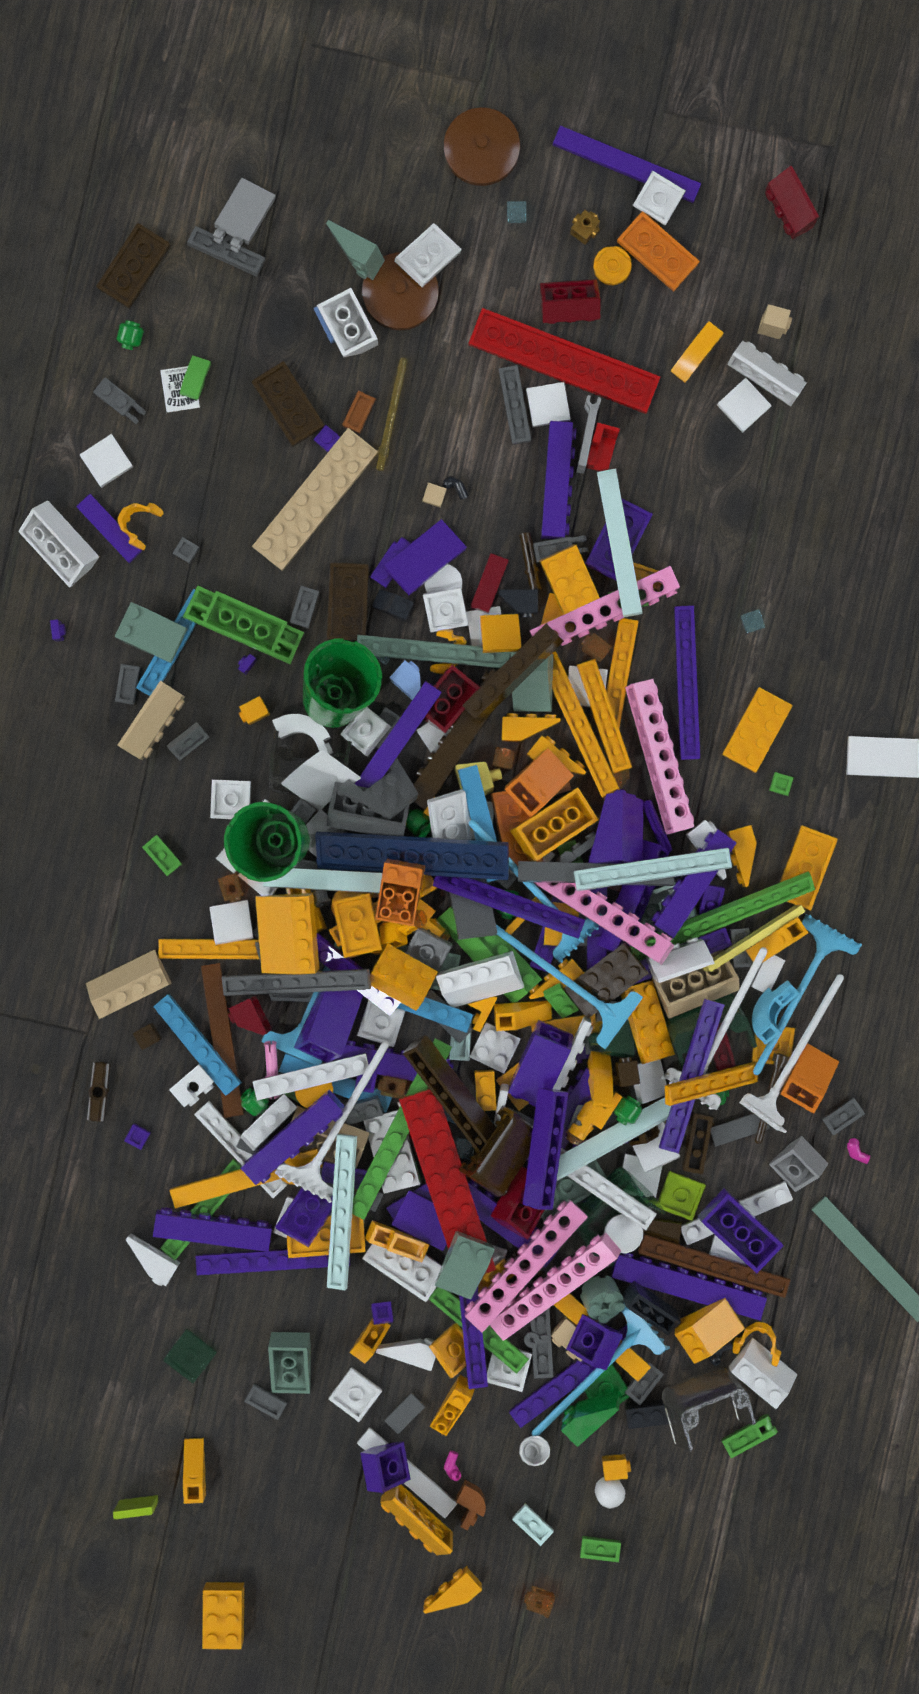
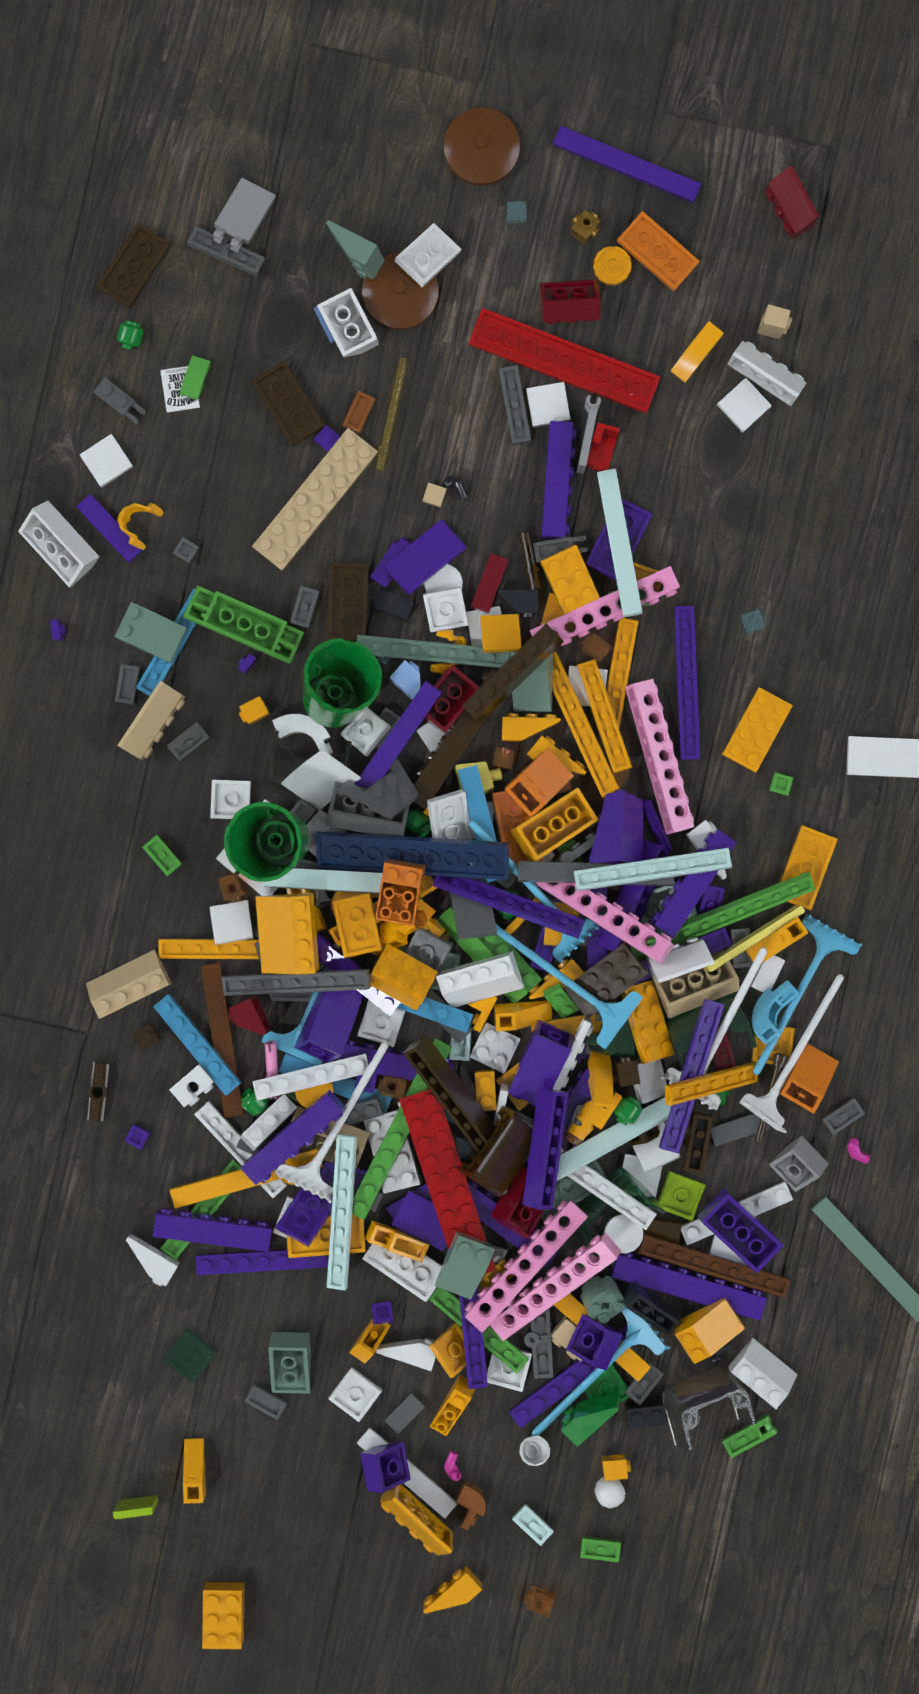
(659, 198): white tile -> none
(743, 852): light orange slope -> none
(763, 1328): light orange helmet -> none

